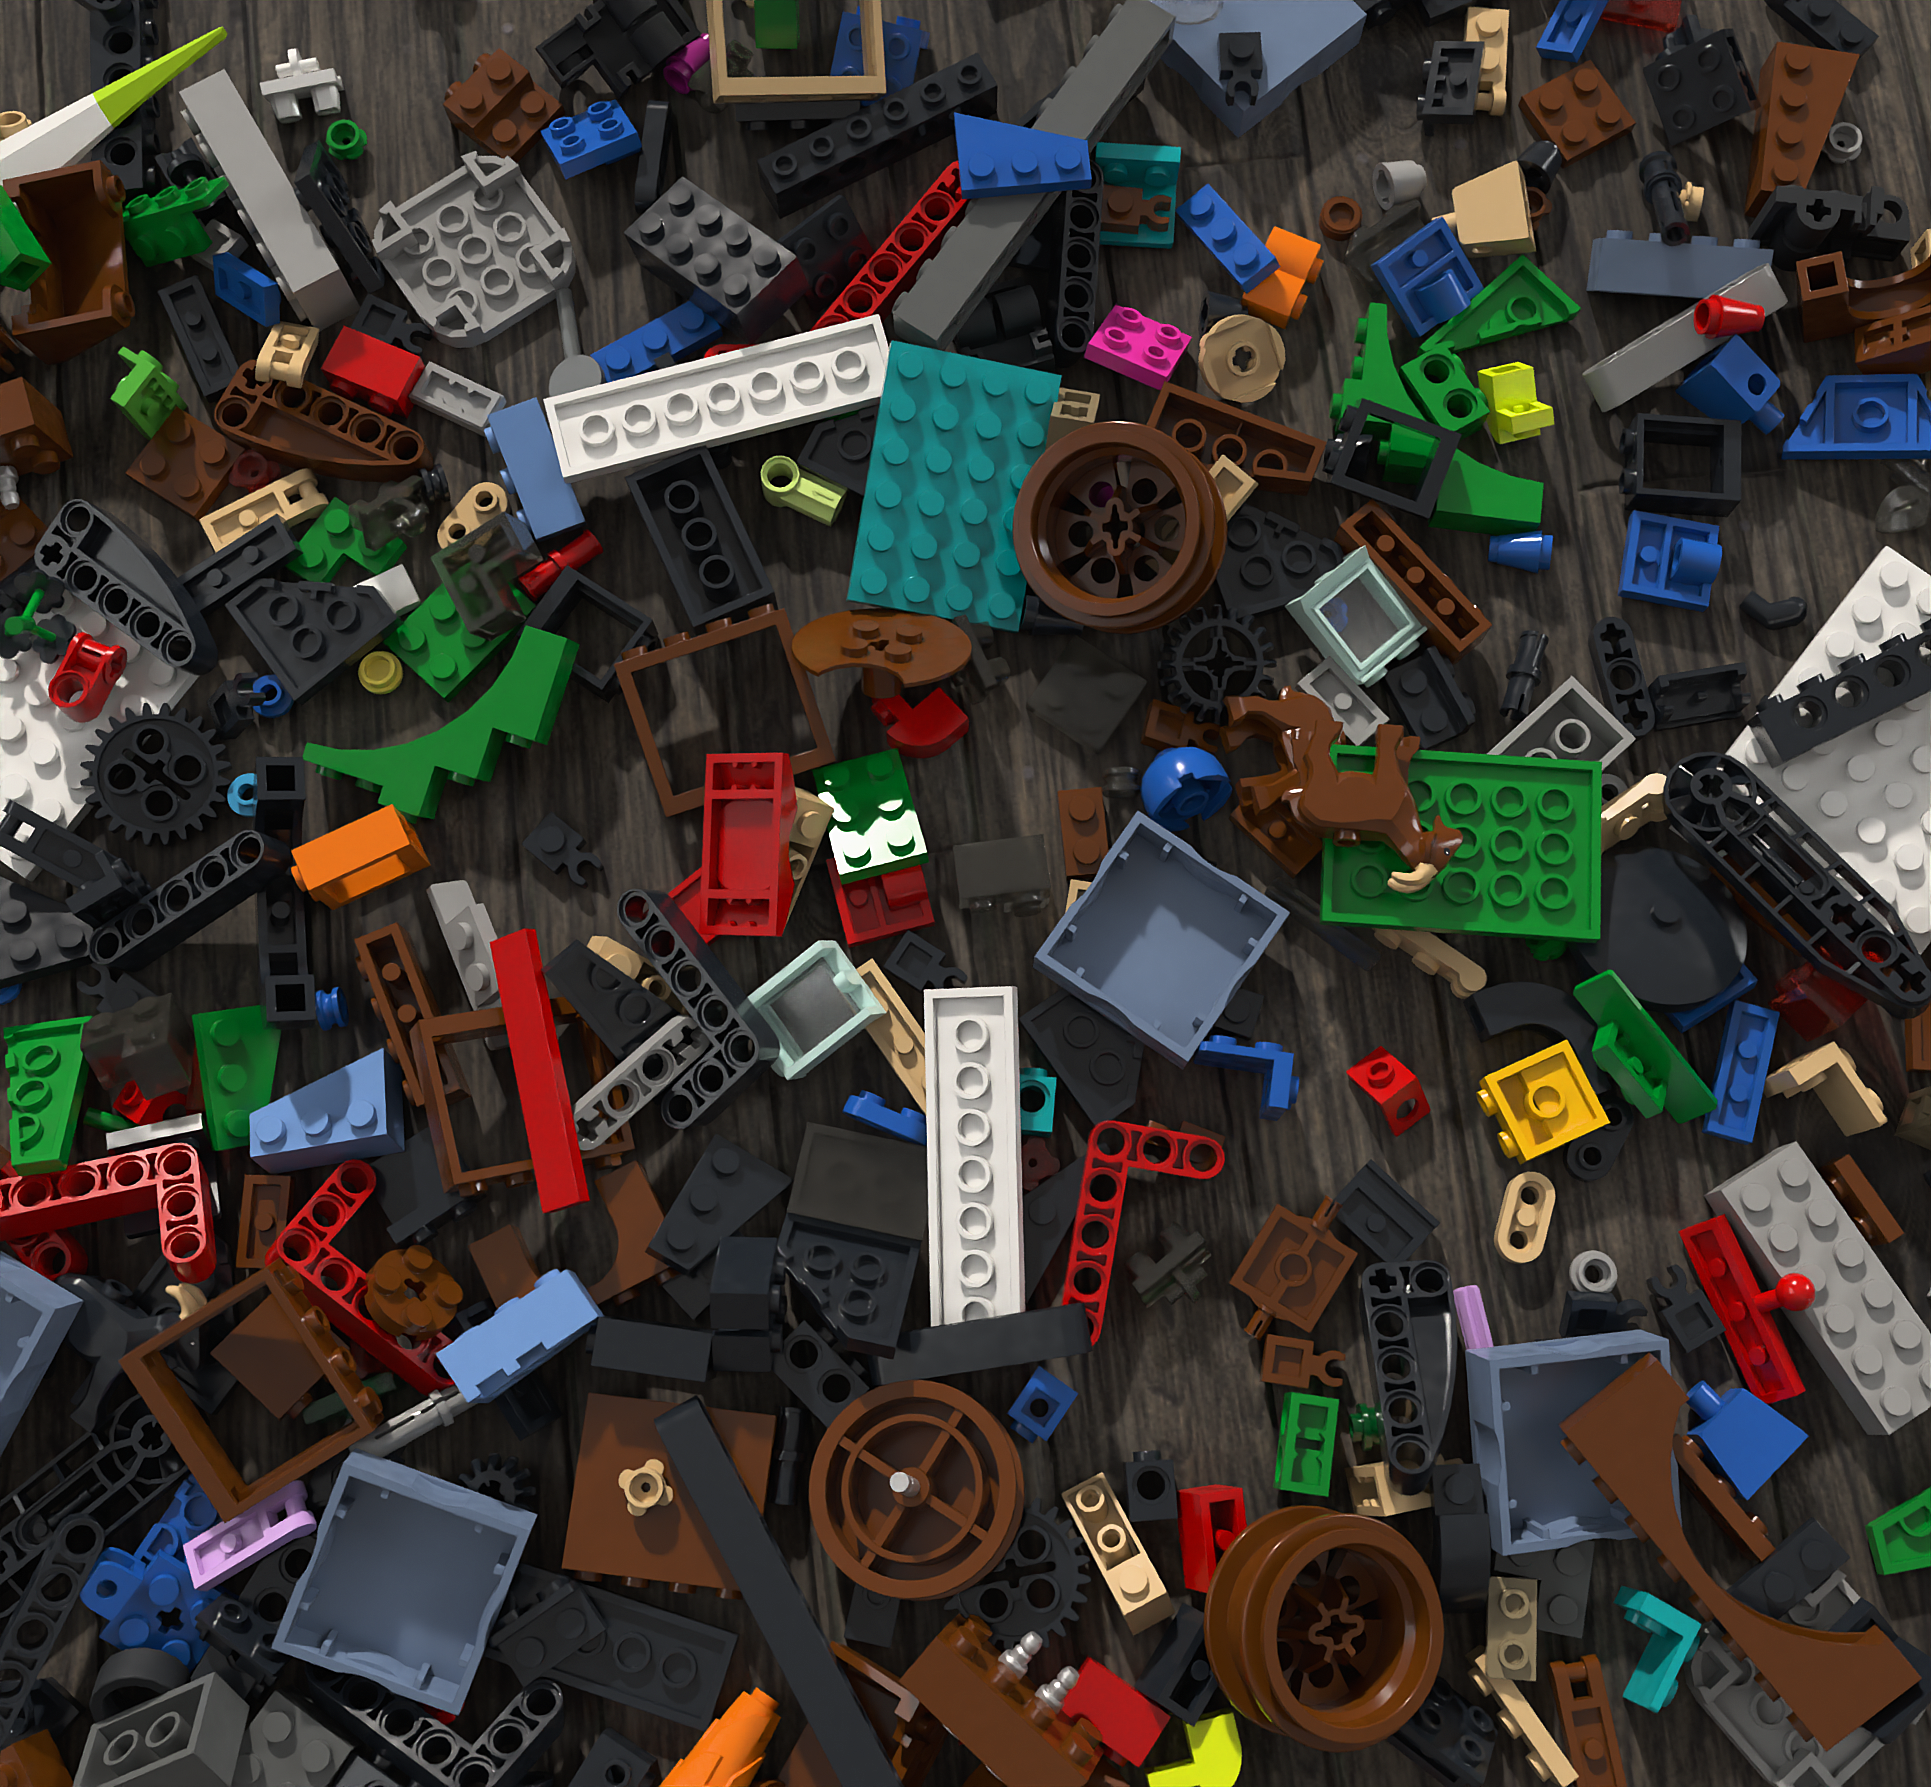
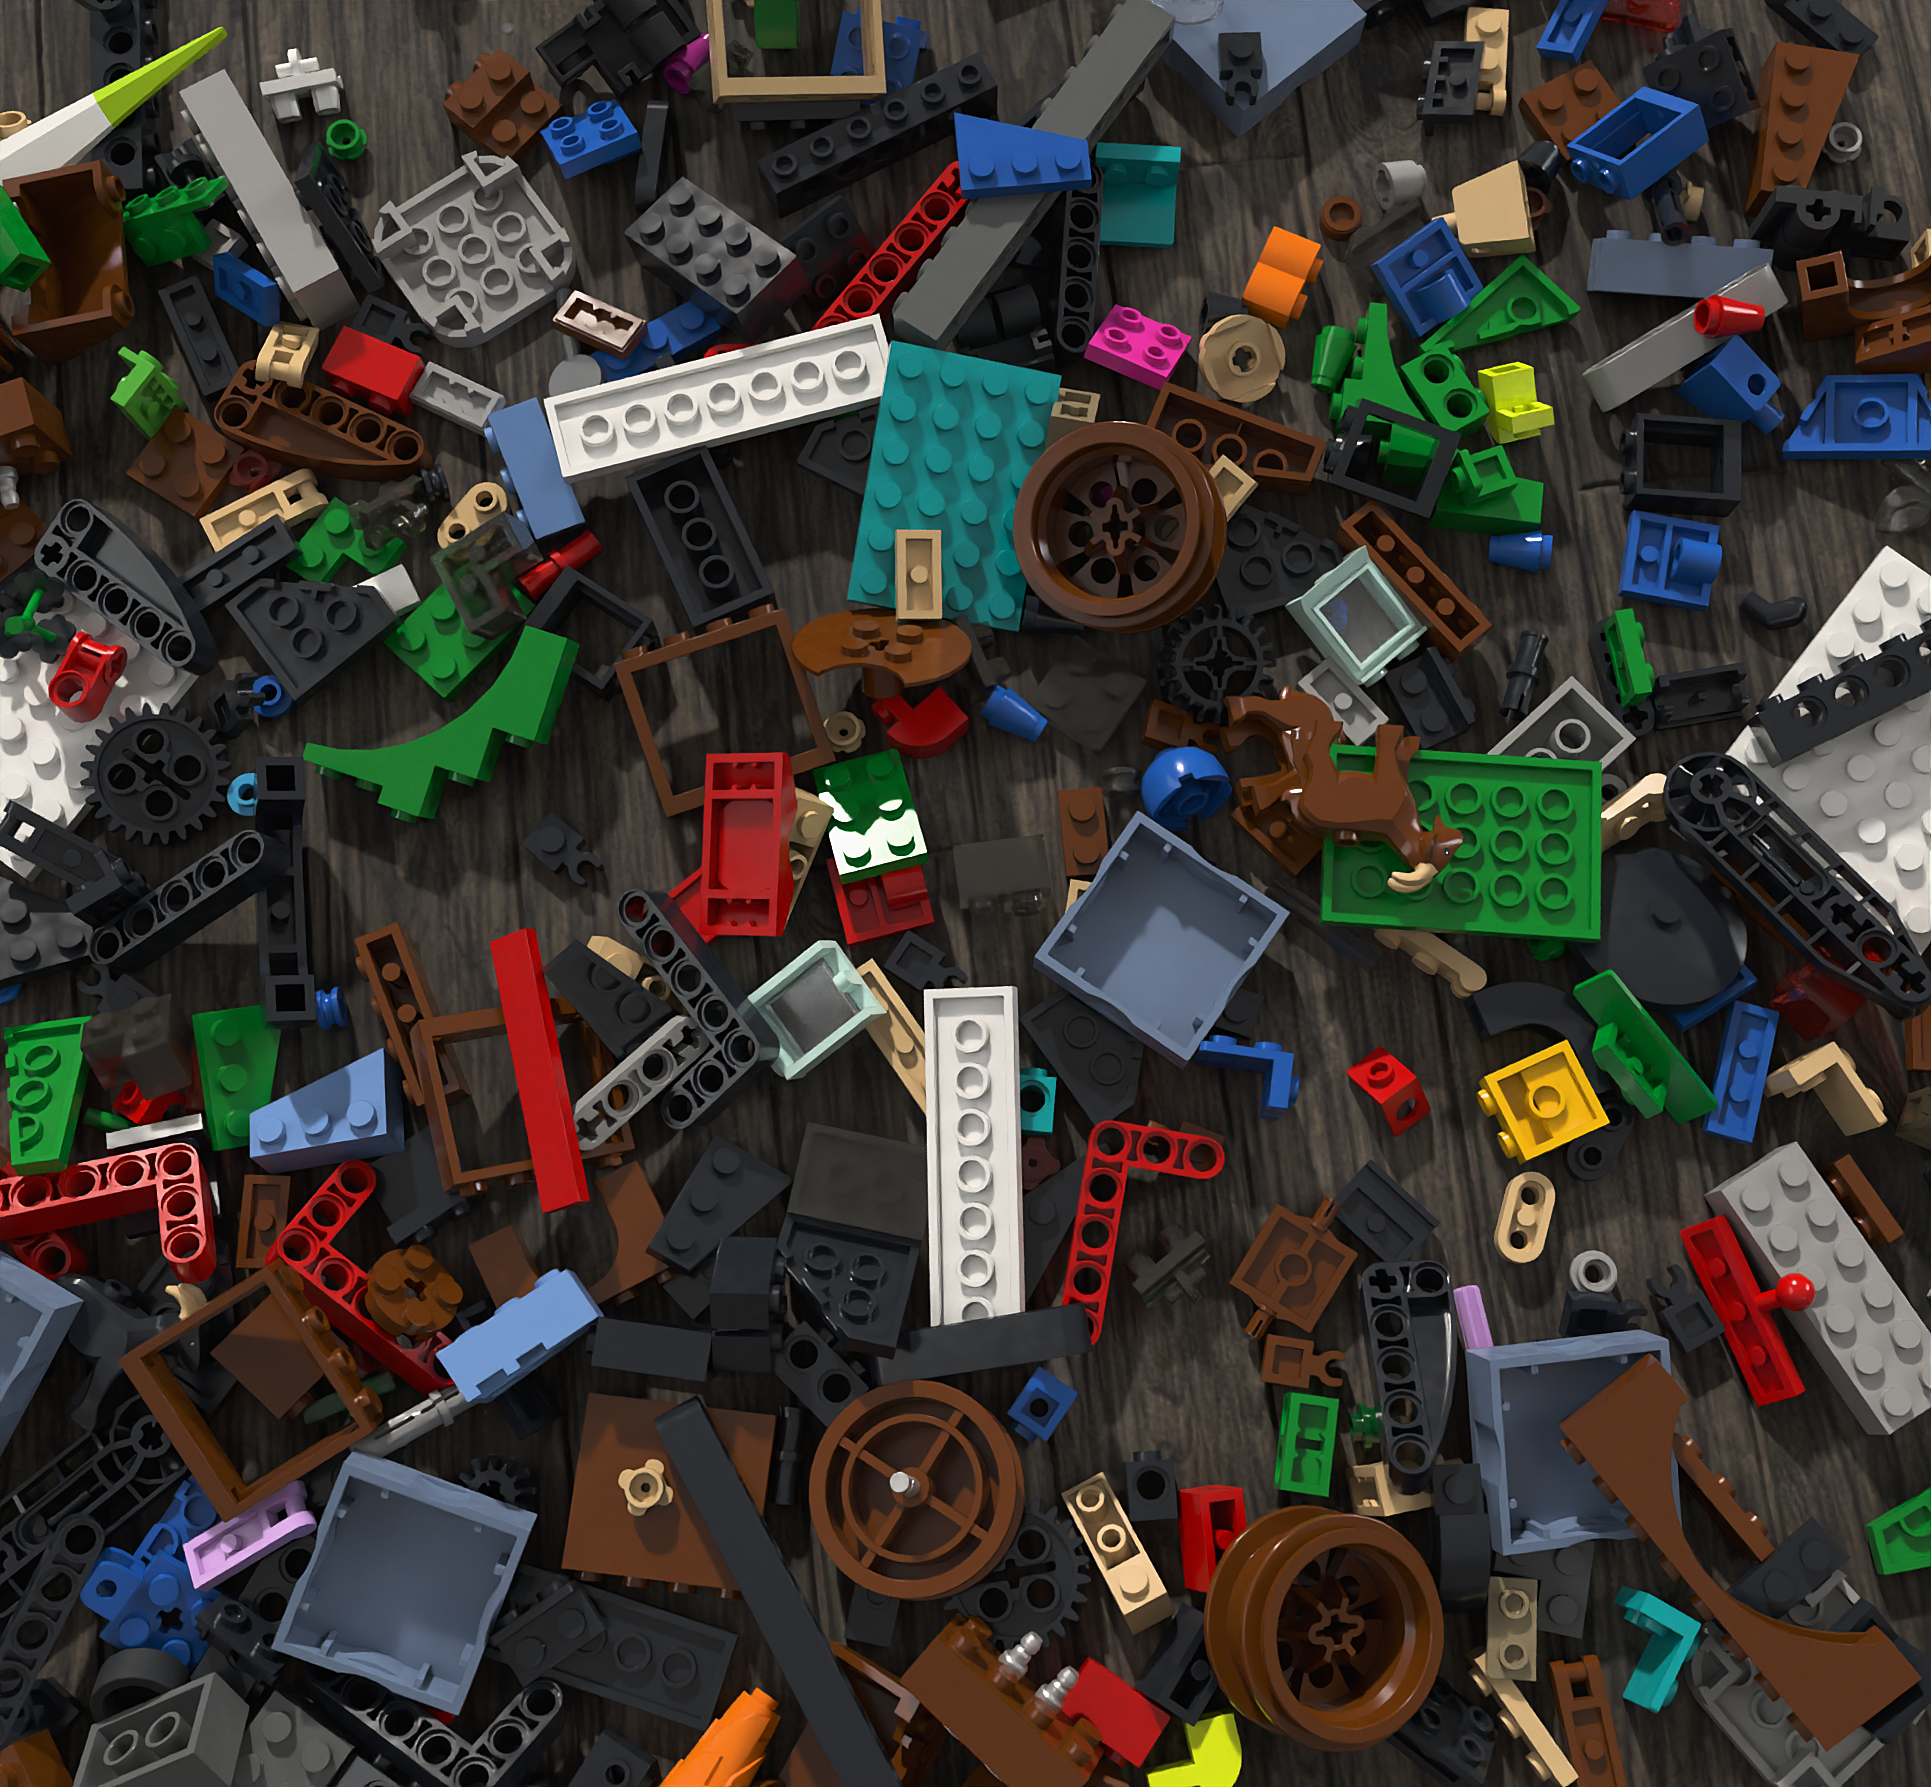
(359, 858): orange window -> none
(380, 672): light yellow plate -> none
(469, 938): light grey bracket -> none
(600, 325): none -> reddish brown plate
(804, 493): yellowish green piece -> none
(849, 722): none -> tan plate
(871, 1111): blue plate -> none
(918, 575): none -> tan plate
(1012, 714): none -> blue cone
(1125, 210): reddish brown plate -> none
(1227, 238): blue plate -> none
(1331, 357): none -> green cone
(1481, 475): none -> green bracket
(1625, 644): none -> green plate
(1676, 133): none -> blue window
(1741, 1436): blue torso -> none

